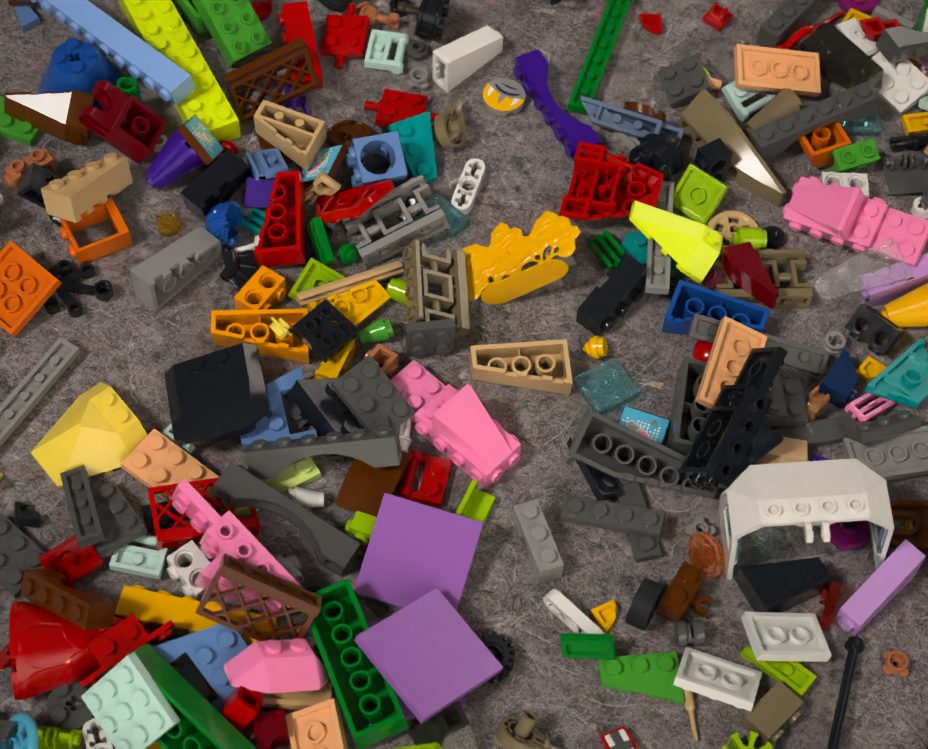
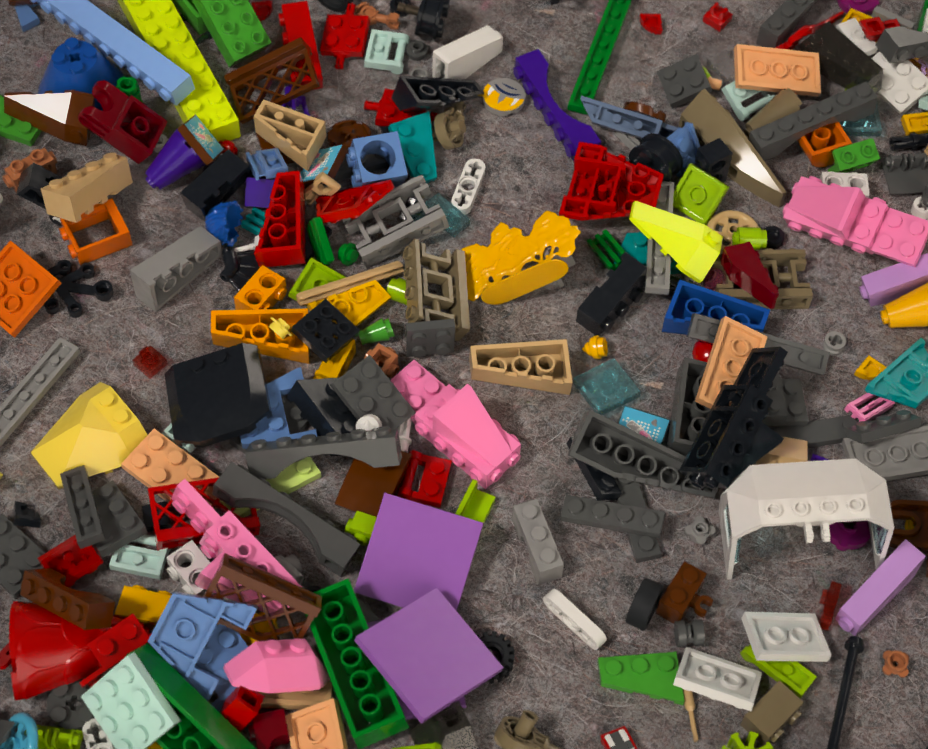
(149, 361): none -> clear red tile
(167, 225): clear yellow tile -> none
(186, 629): none -> medium blue wing
(306, 497): white cone -> none
(368, 422): none -> white tile
(426, 93): none -> black wedge
(588, 646): green tile -> none
(604, 615): yellow tile -> none
(687, 144): none -> medium blue plate
(706, 554): clear orange dish -> none
(782, 584): black wedge -> none
(816, 404): medium nougat plate -> none
(840, 381): dark blue slope -> none
(868, 270): clear wing -> none
(877, 324): black brick -> none

